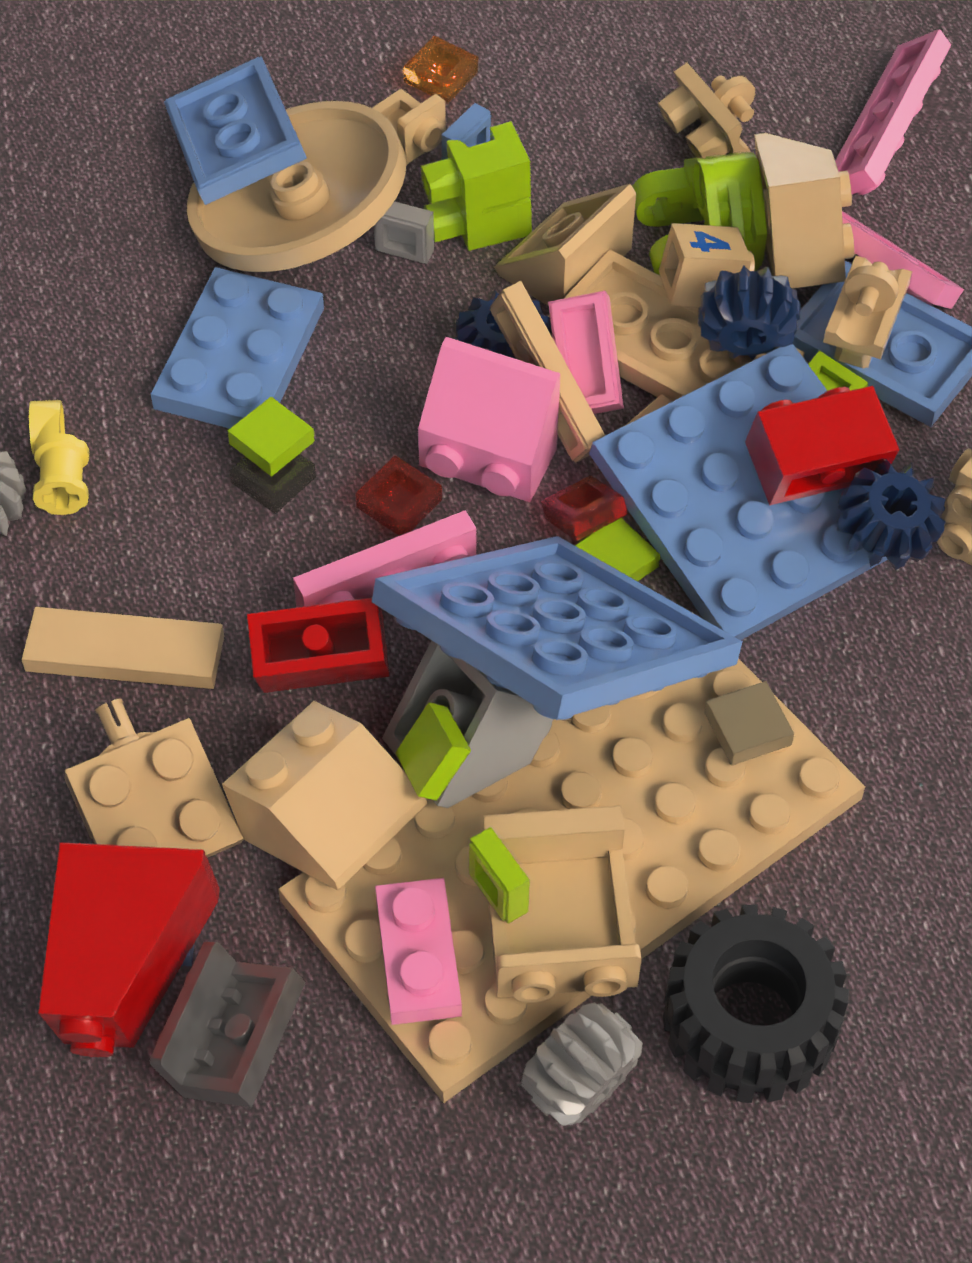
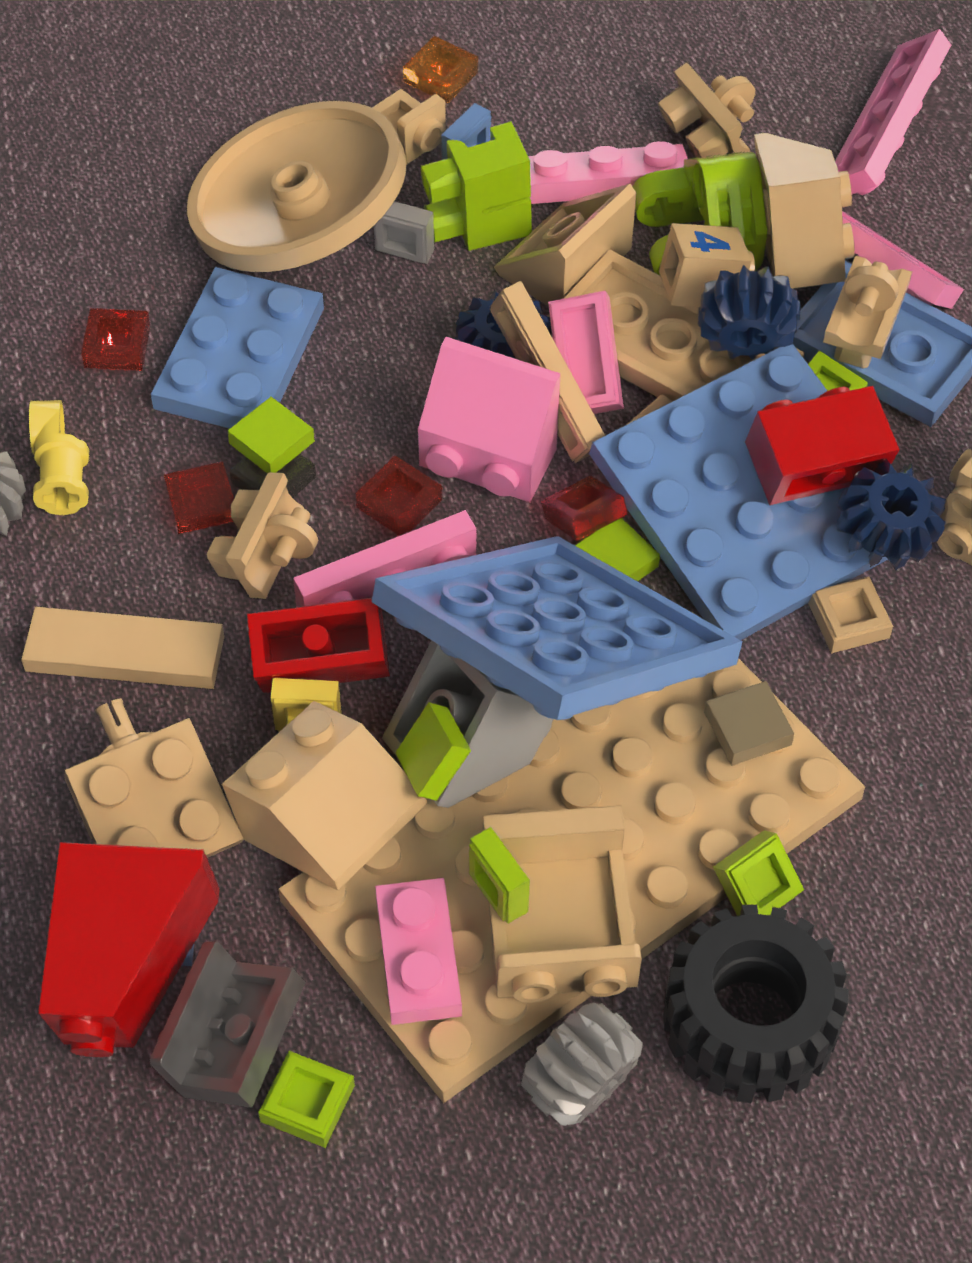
(115, 339): none -> clear red plate
(199, 497): none -> clear red tile
(234, 130): medium blue tile -> none
(269, 535): none -> tan hips
(292, 696): none -> light yellow tile
(306, 1099): none -> lime tile
(580, 174): none -> bright pink plate
(759, 874): none -> lime tile
(850, 615): none -> tan tile

